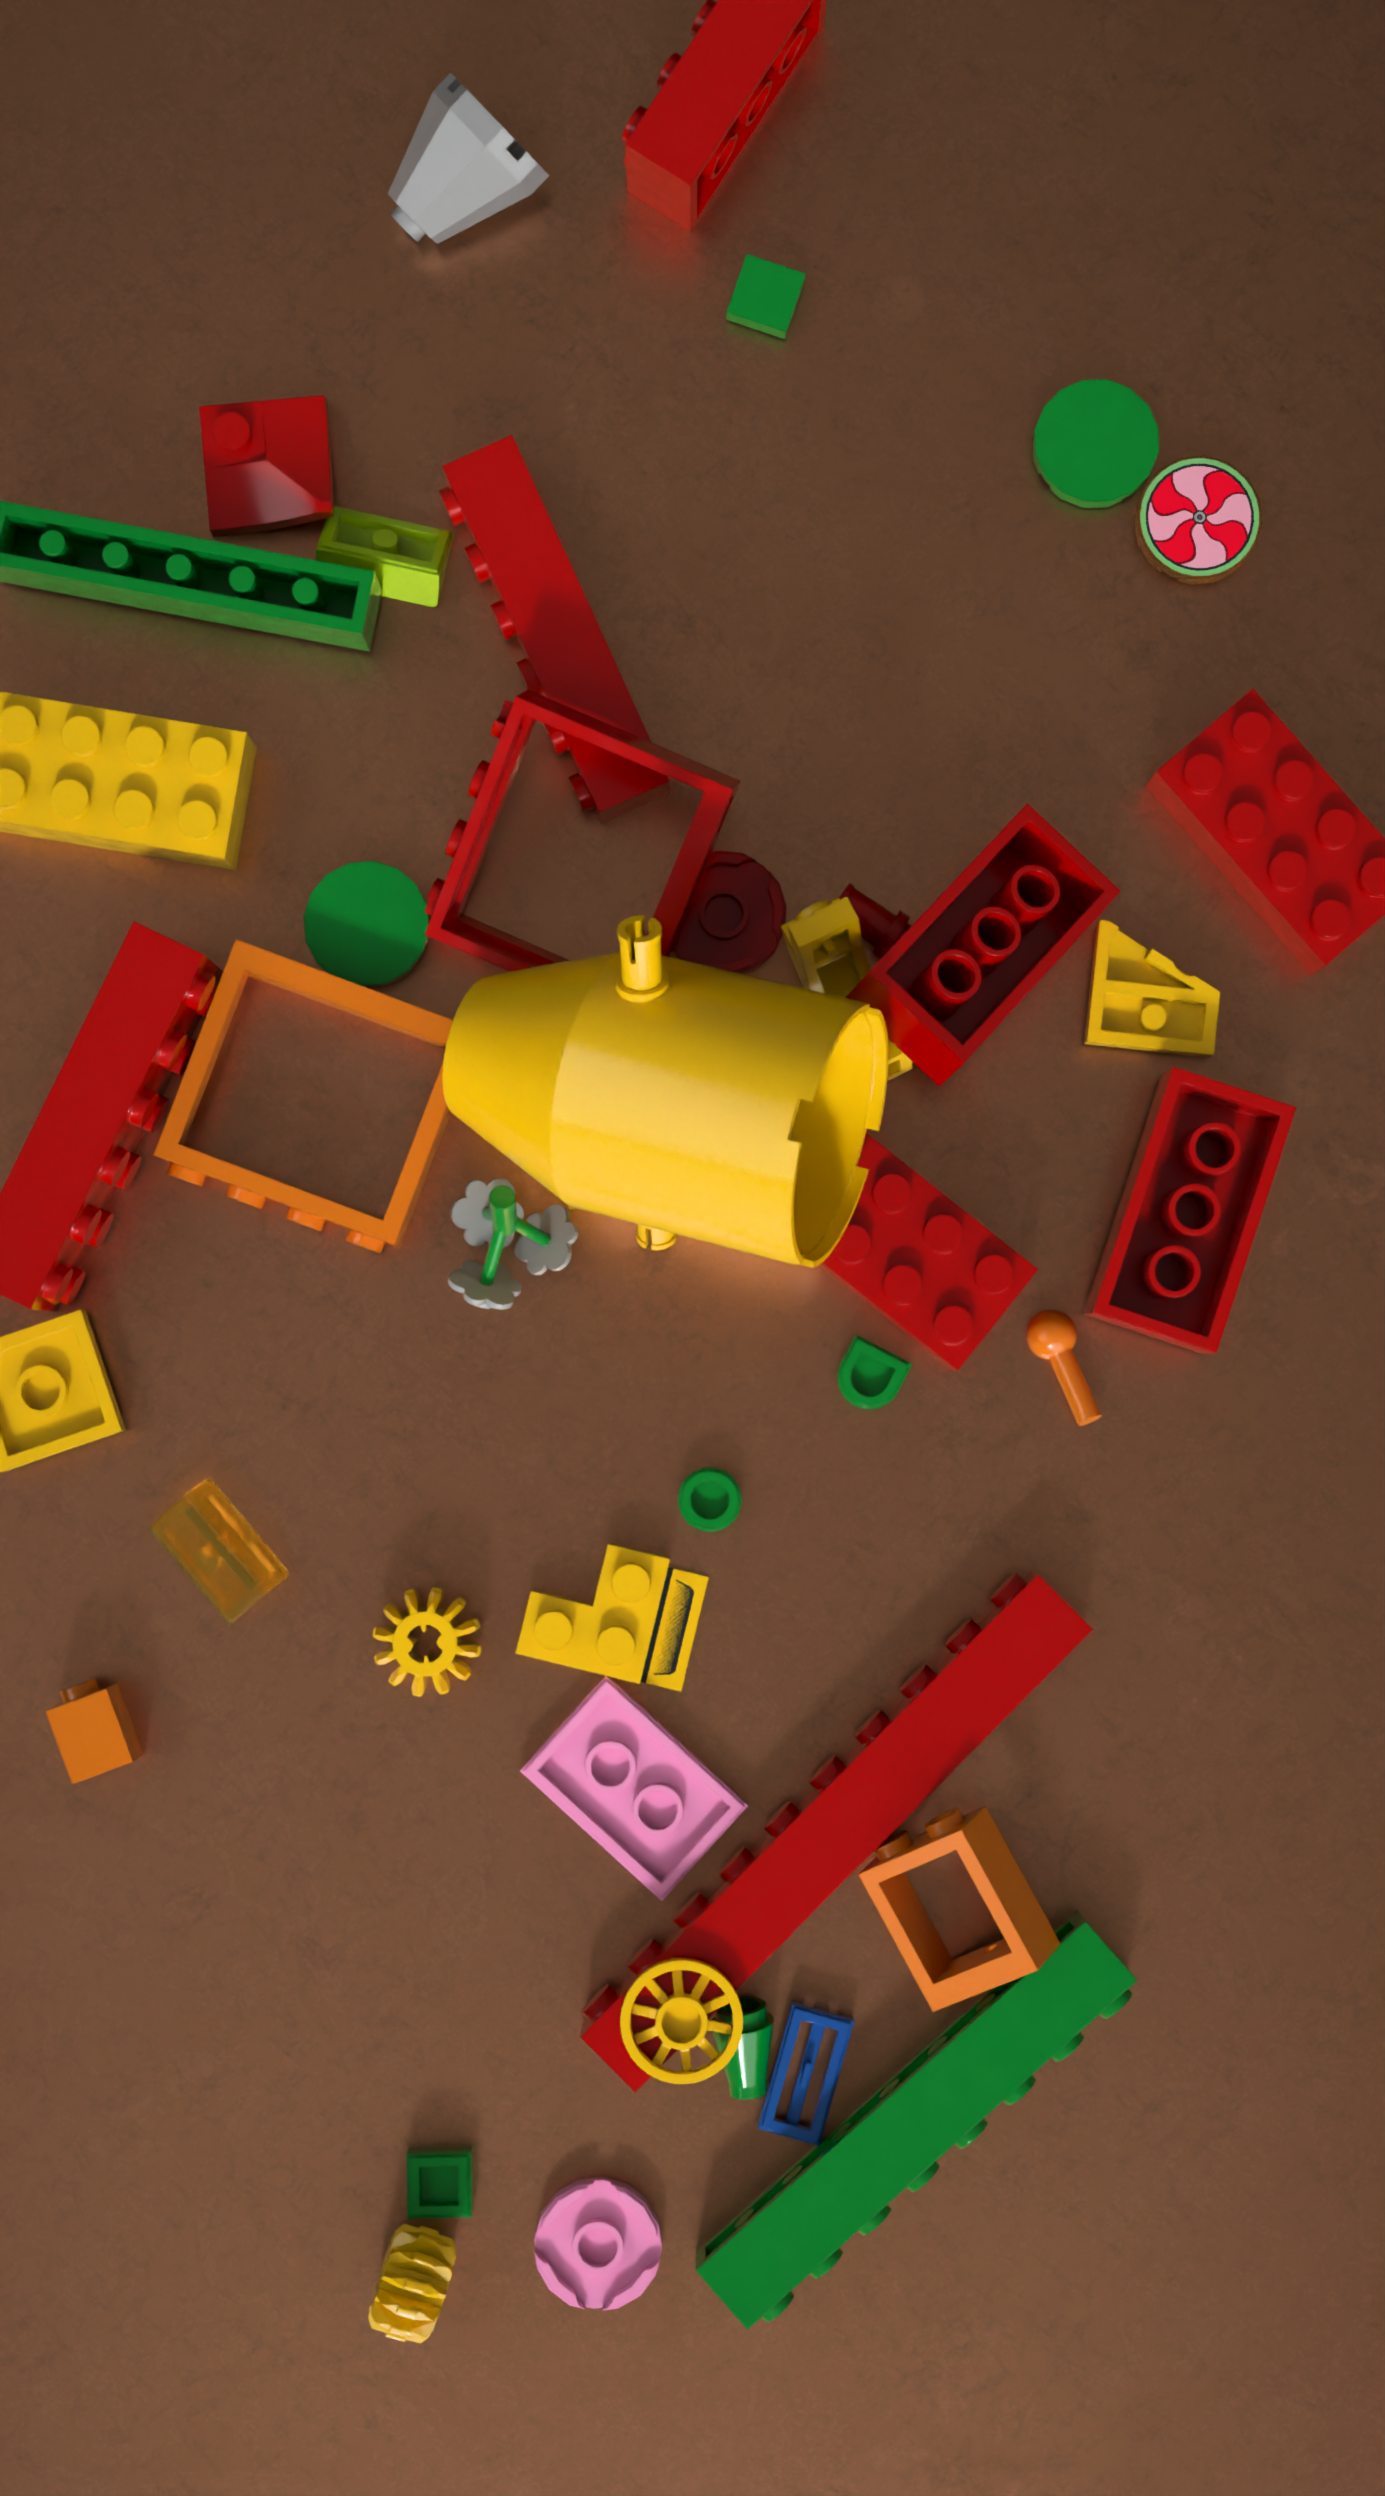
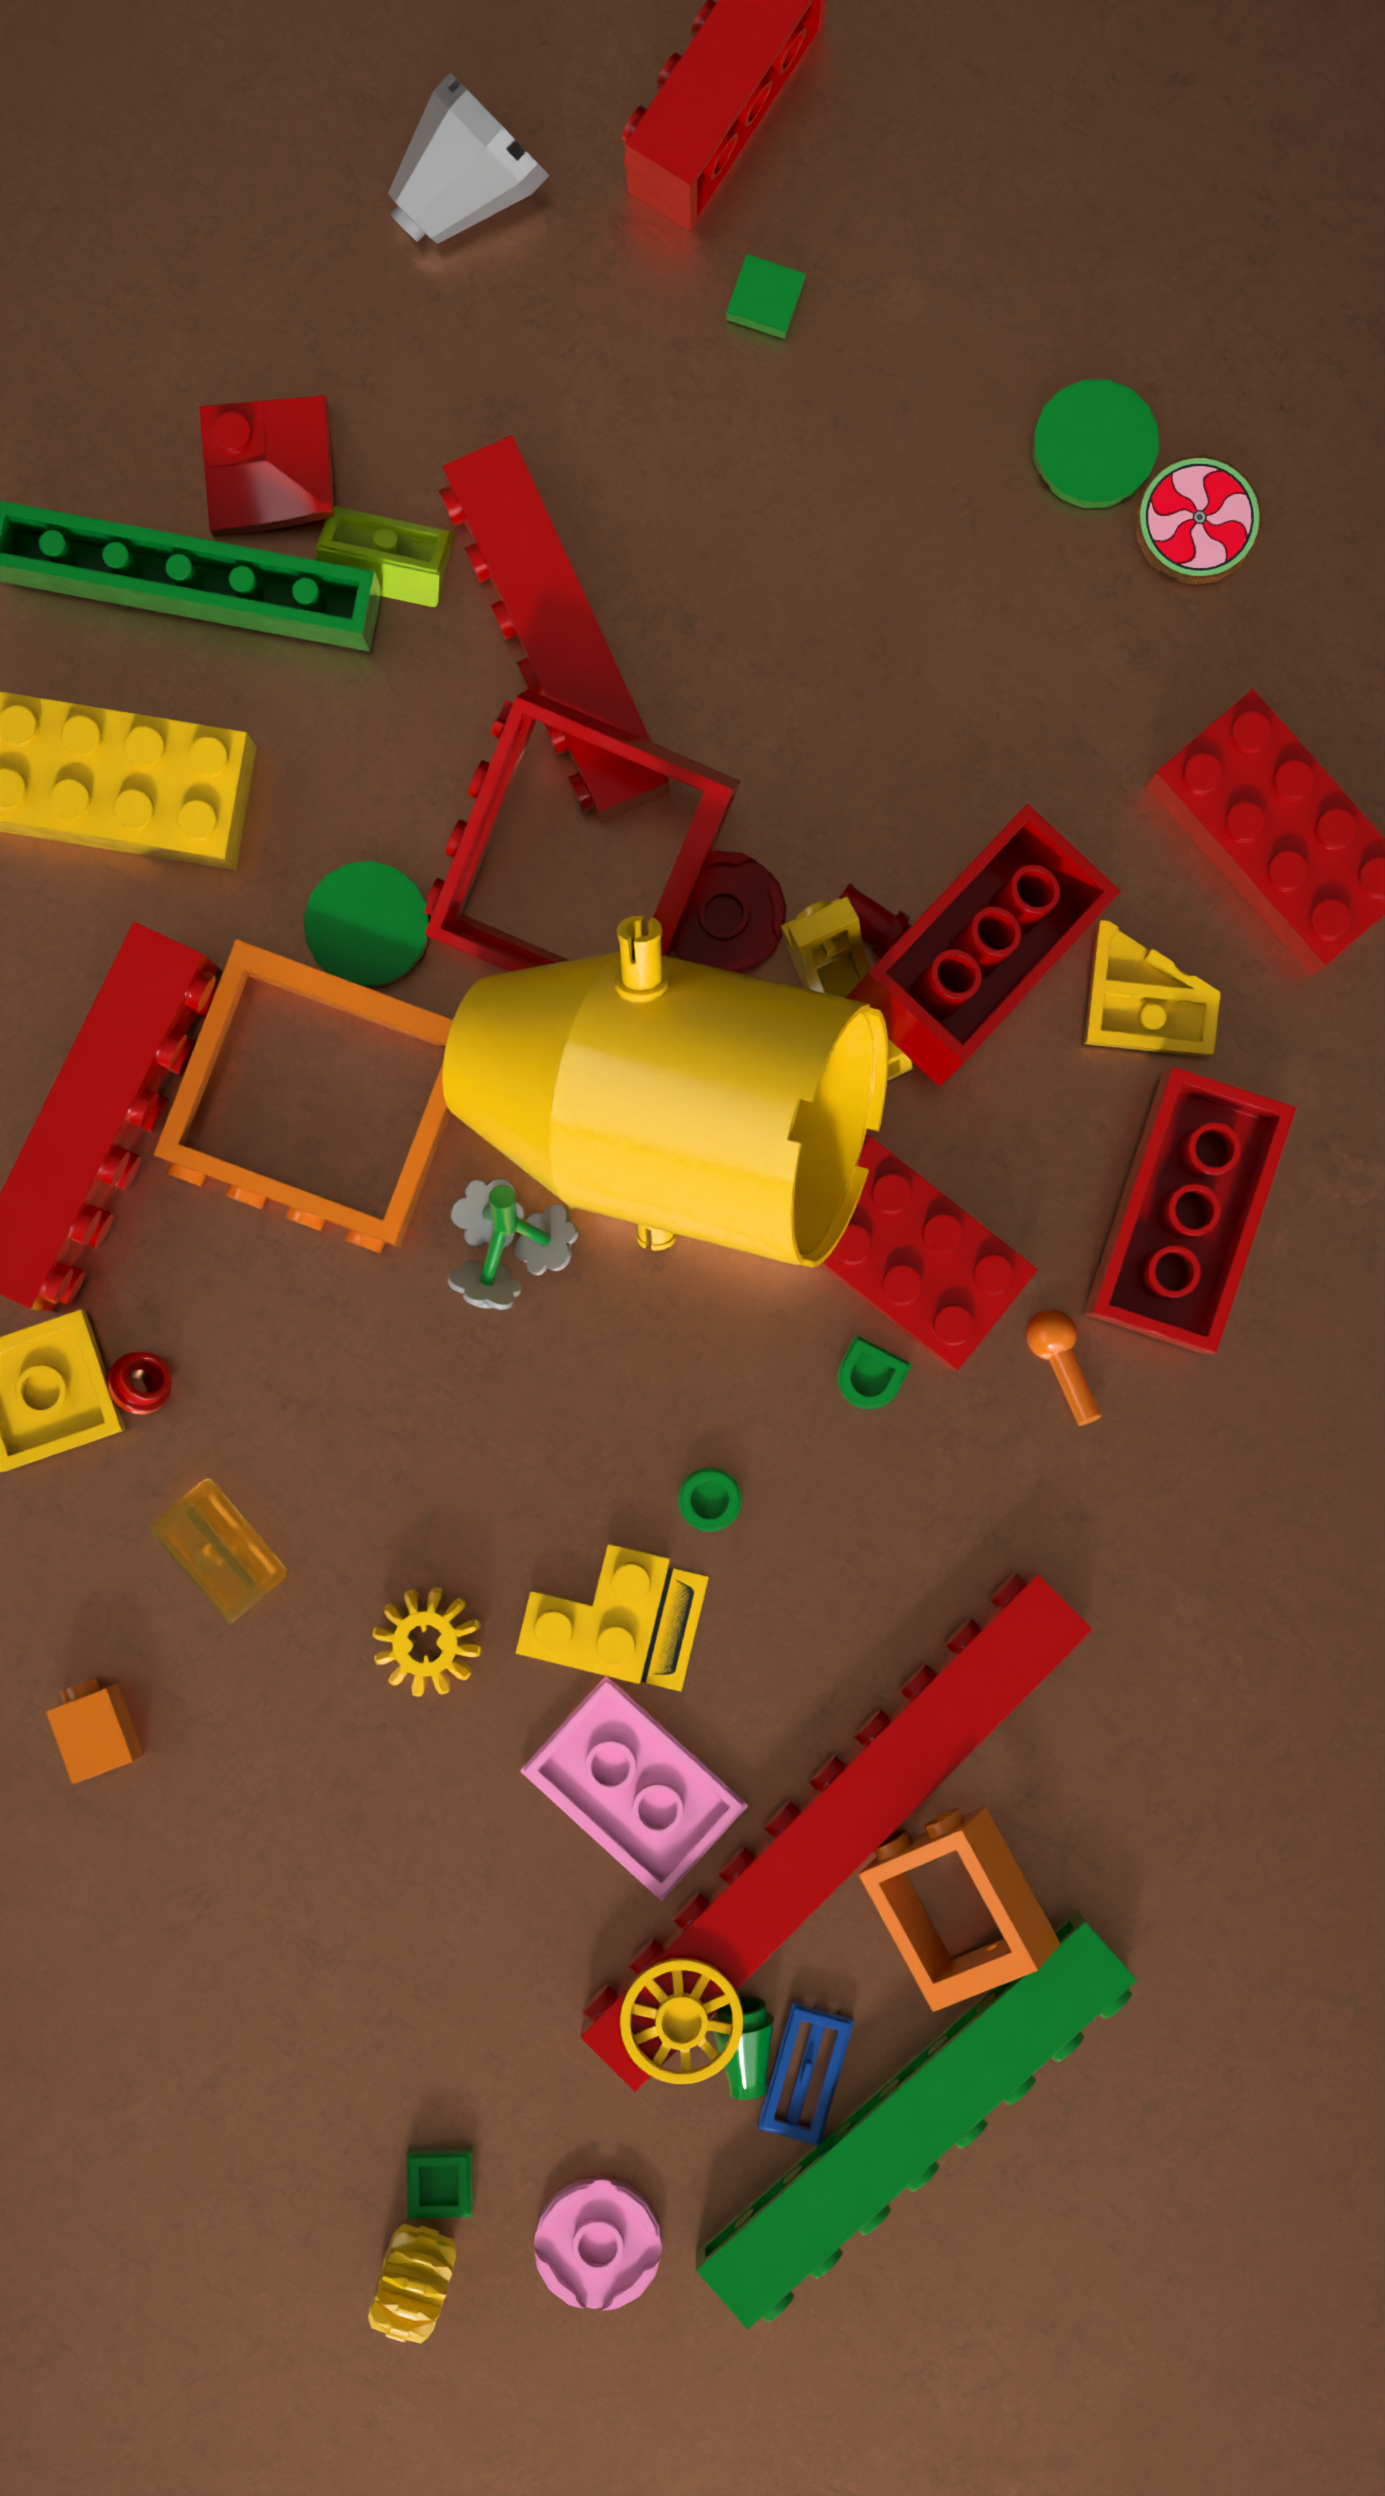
(150, 1371): none -> red plate

